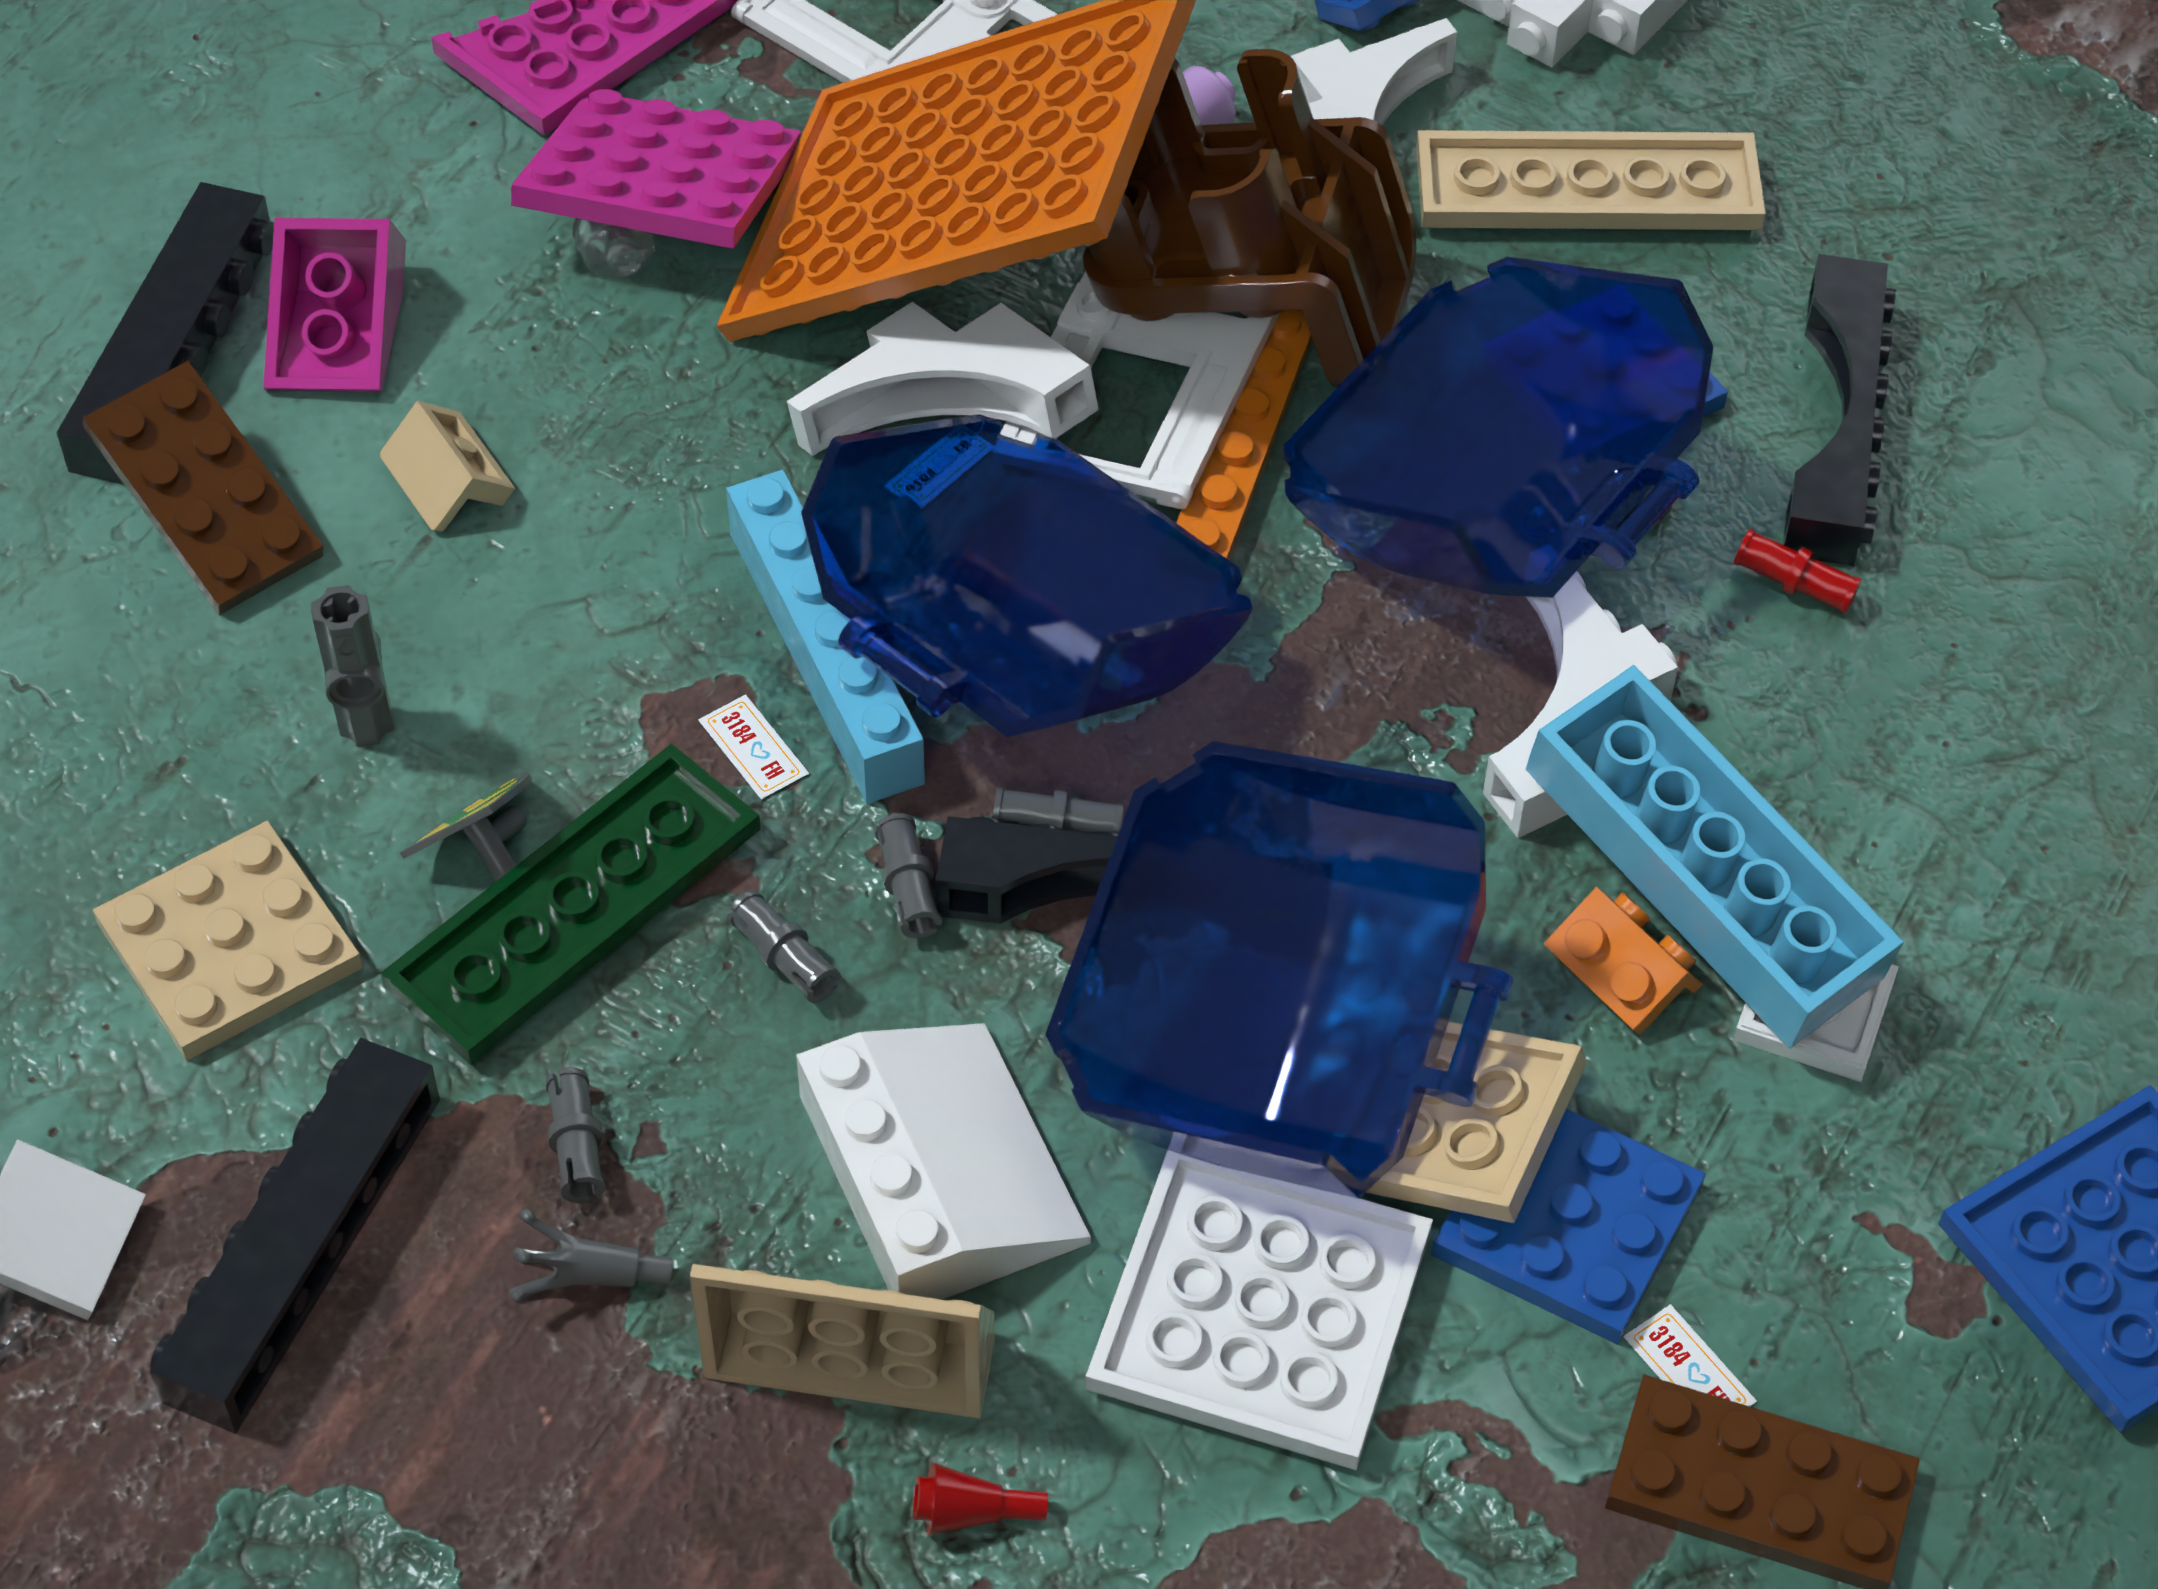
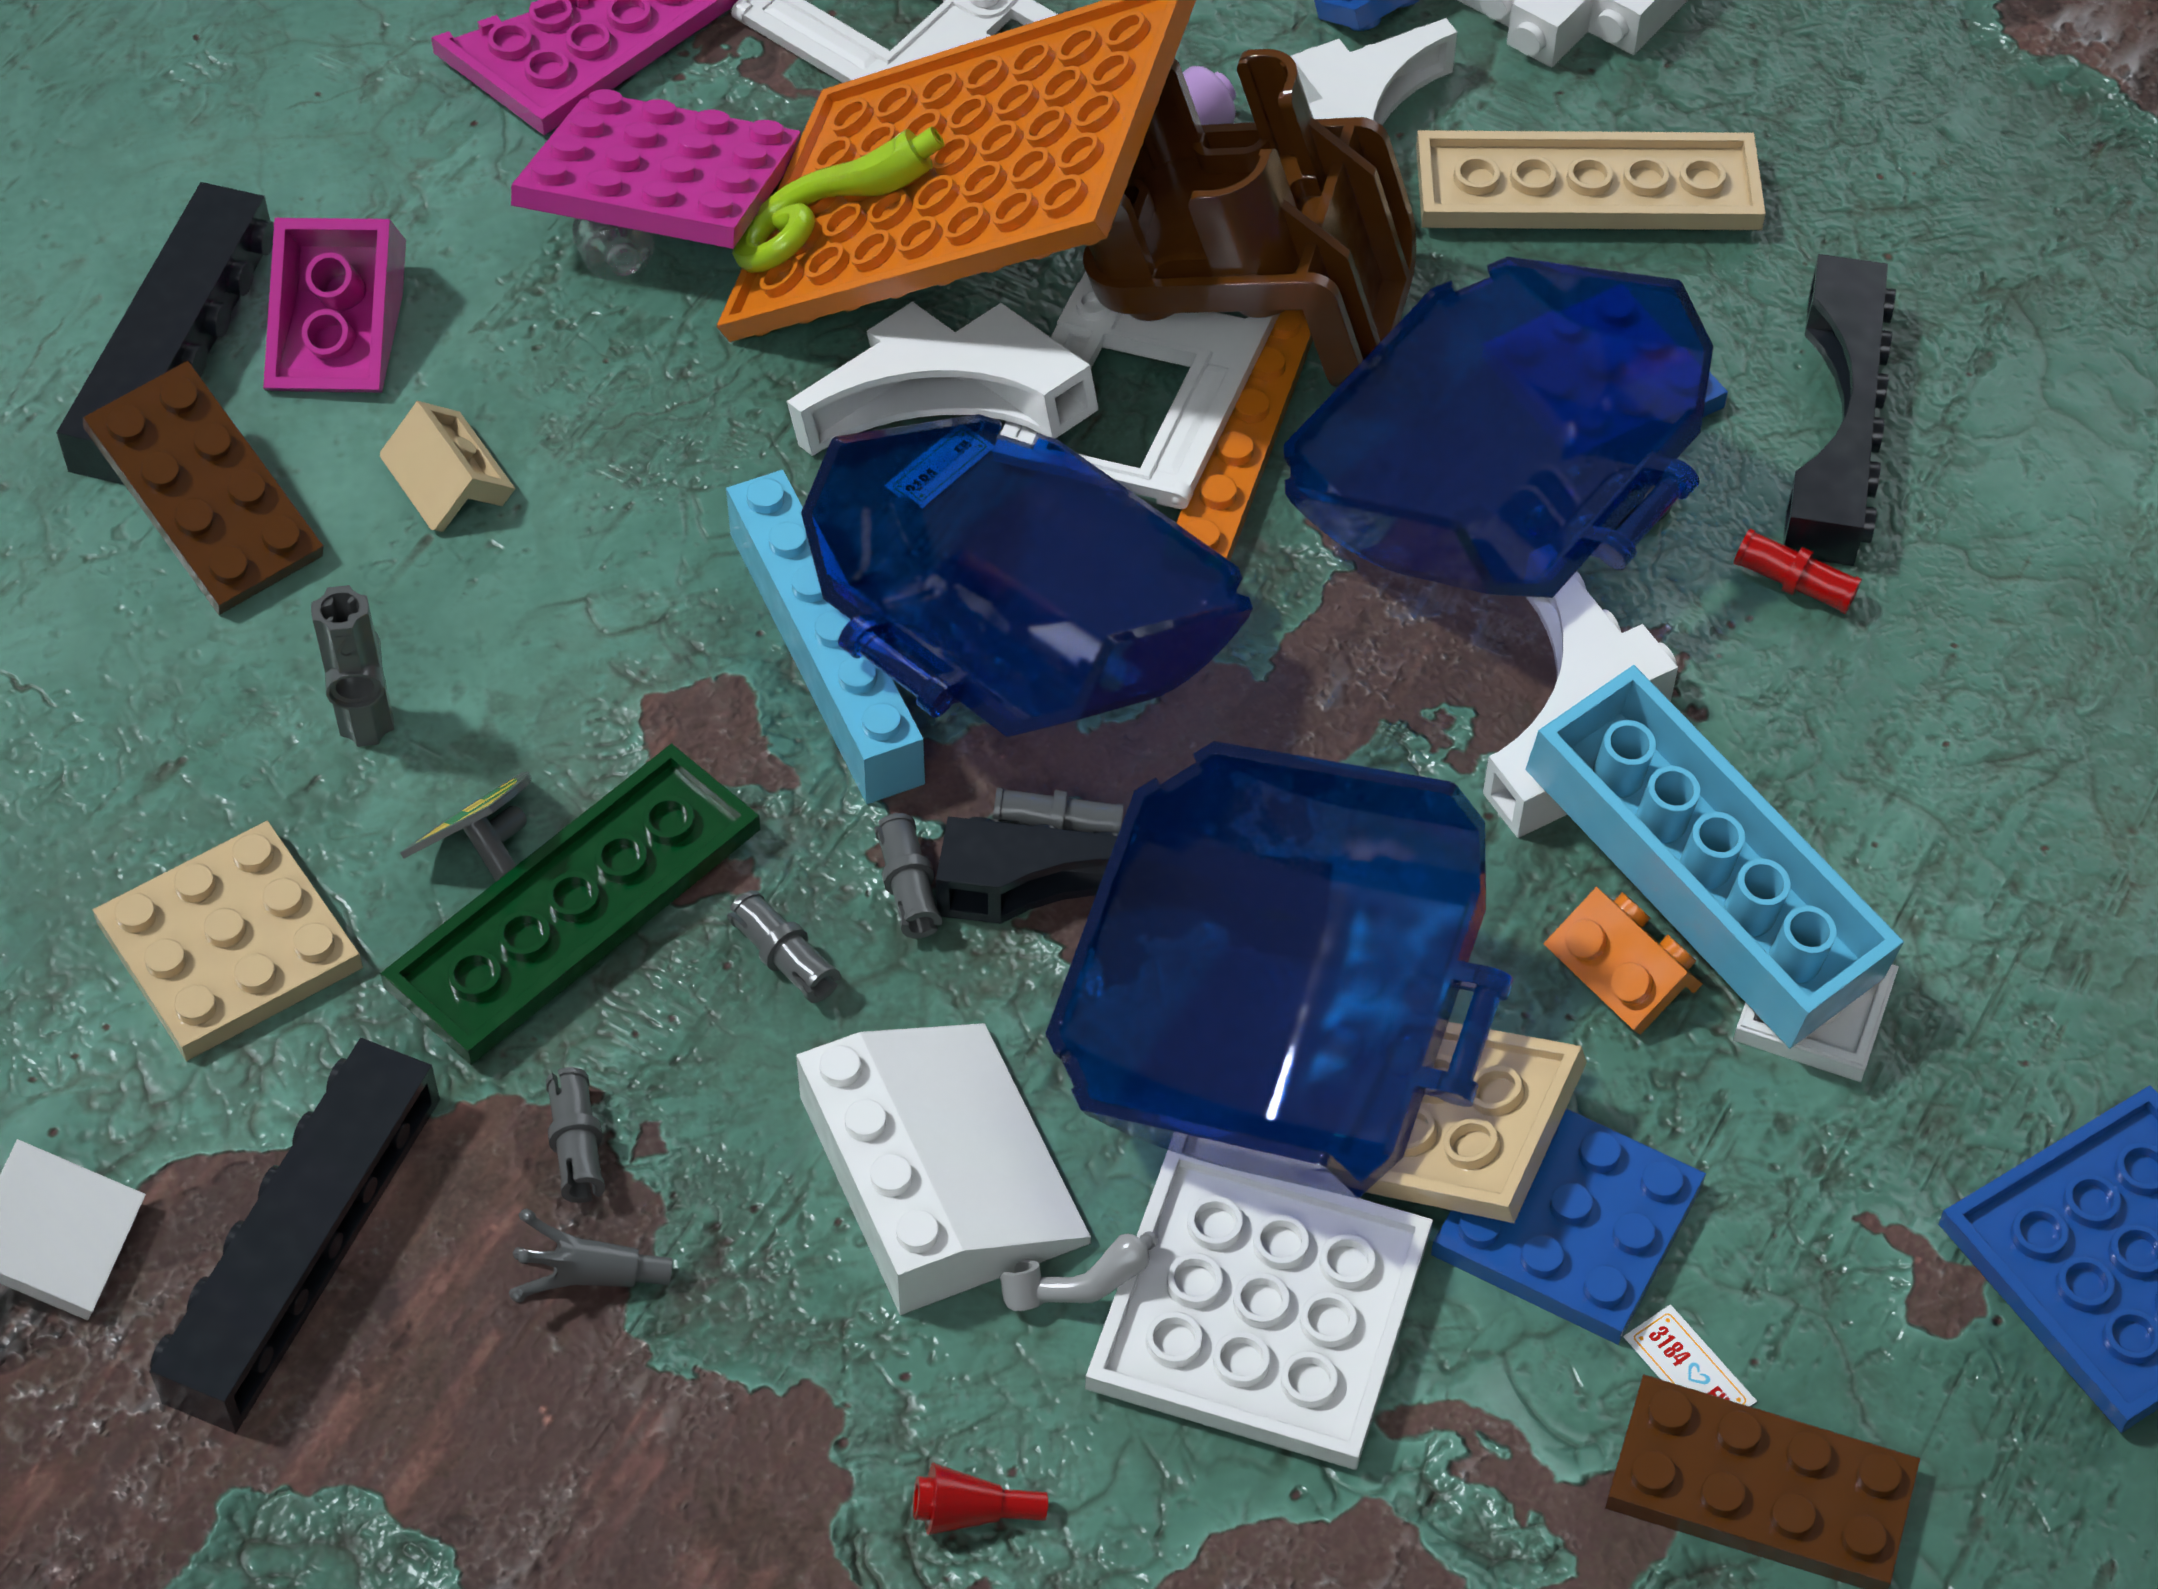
(753, 746): white sticker -> none
(843, 1340): tan slope -> none
(874, 174): none -> lime plant
(1117, 1265): none -> light grey piece

